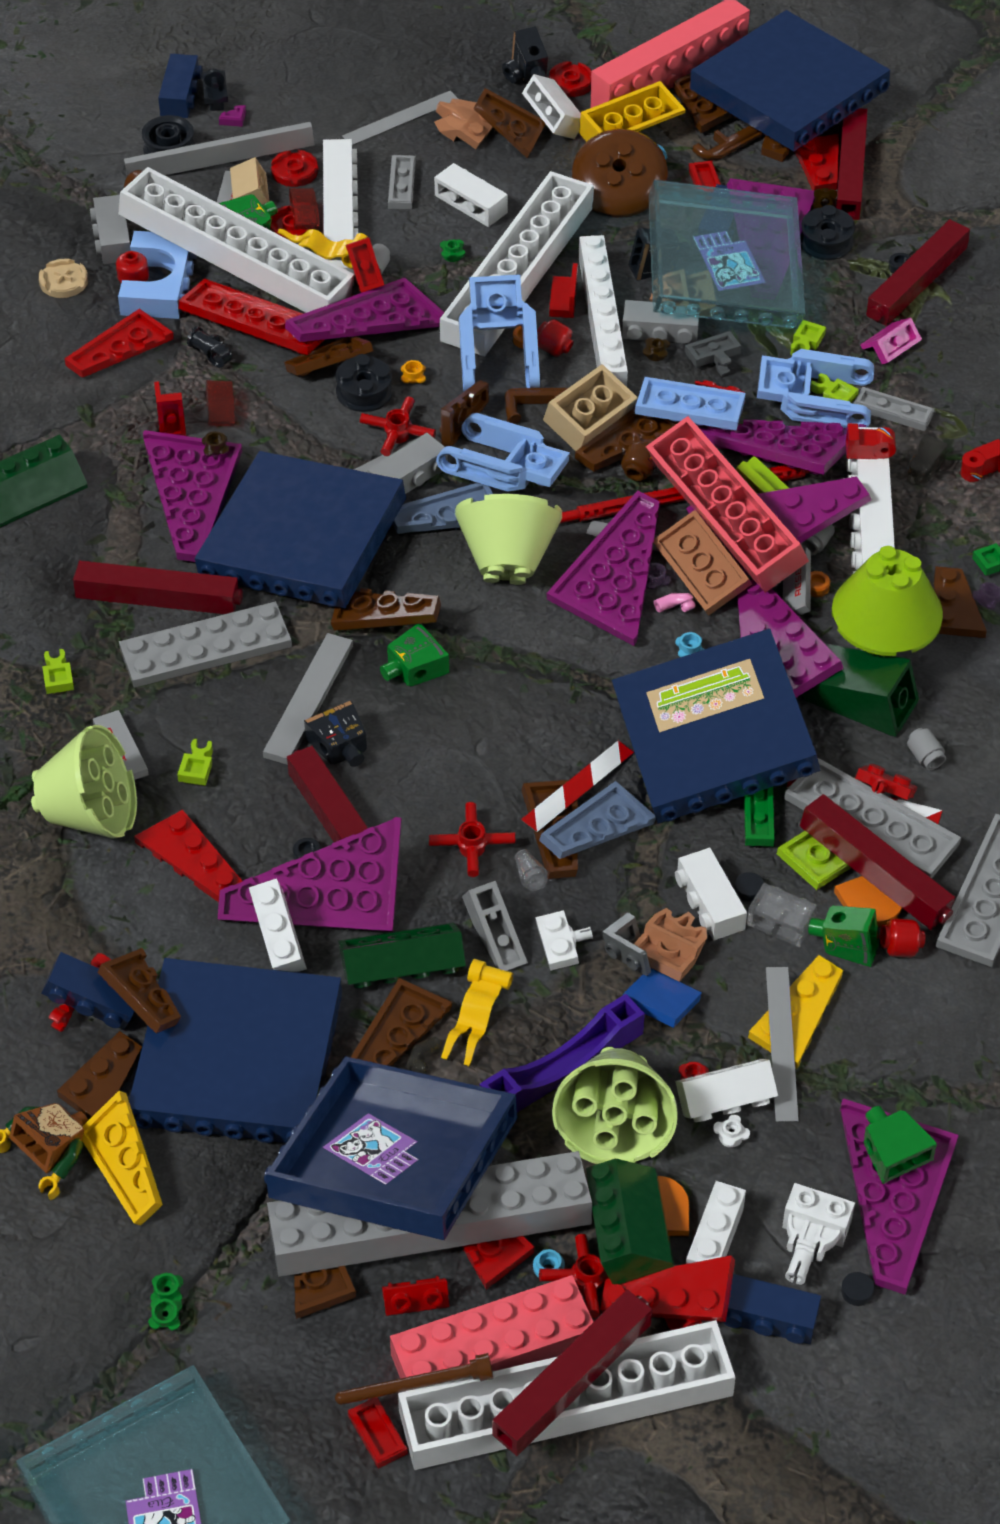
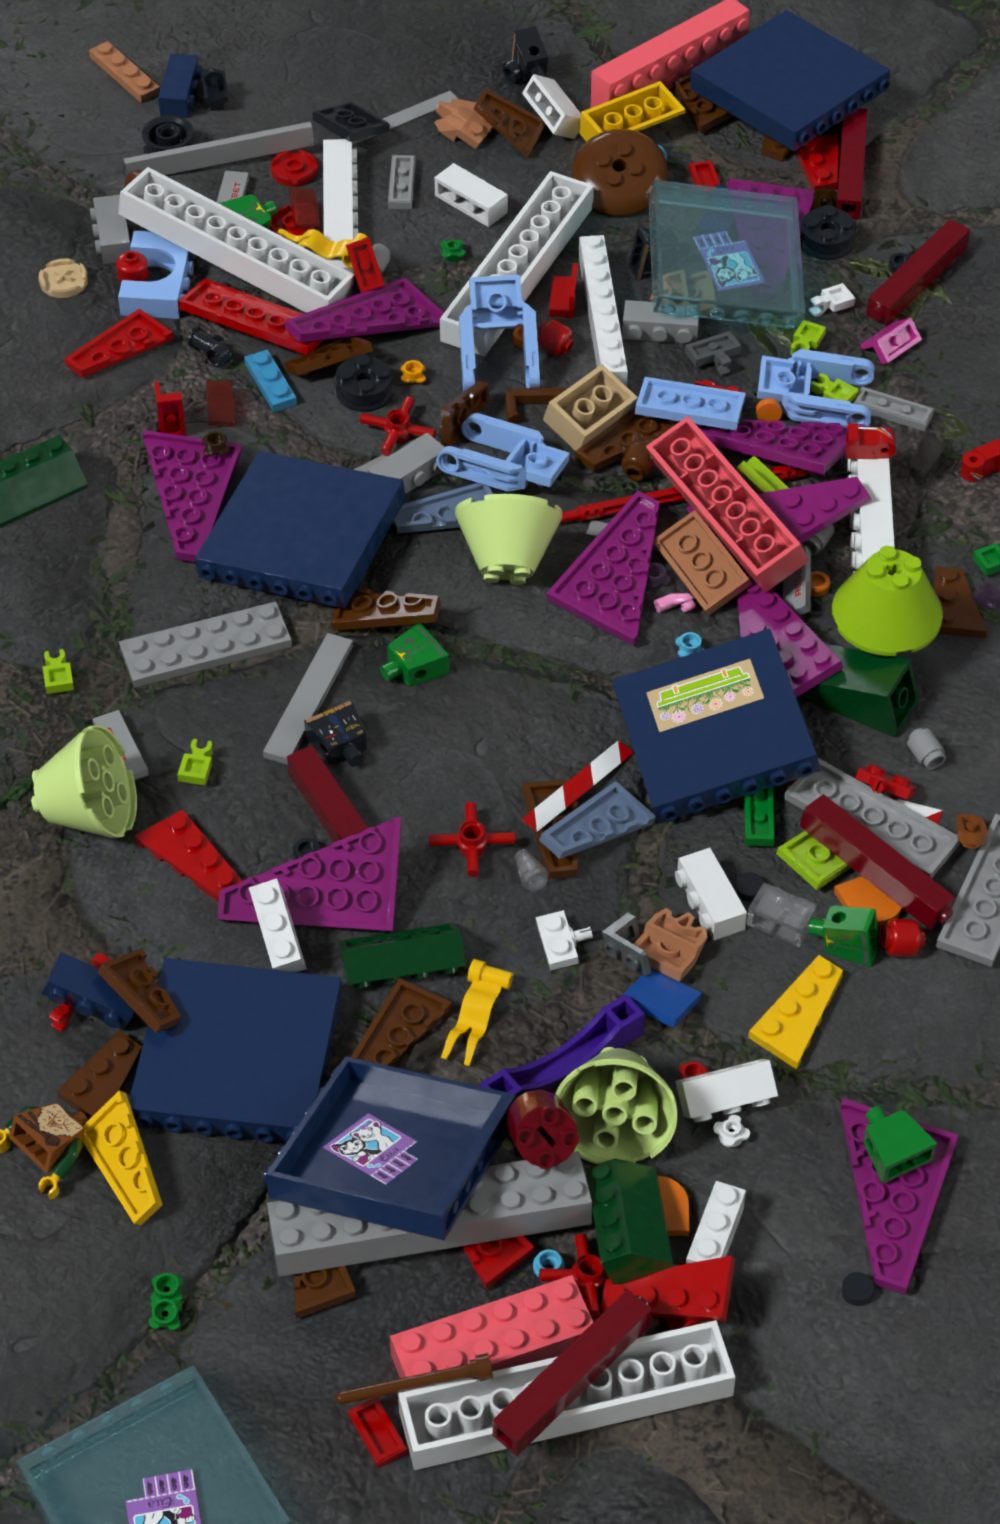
(124, 72): none -> nougat plate
(157, 587): dark red brick -> none
(233, 117): magenta tile -> none
(249, 179): tan panel -> none
(270, 380): none -> dark azure plate
(351, 121): none -> black tile
(422, 1296): red hinge -> none
(494, 926): light grey slope -> none
(542, 1128): none -> dark red cylinder
(572, 78): red tile -> none
(656, 349): dark brown plate -> none
(727, 144): reddish brown piece -> none
(769, 410): none -> orange tile
(772, 1309): dark blue brick -> none
(782, 1043): light grey sticker -> none
(815, 1223): white brick -> none
(834, 297): none -> white plate
(970, 830): none -> dark orange plate

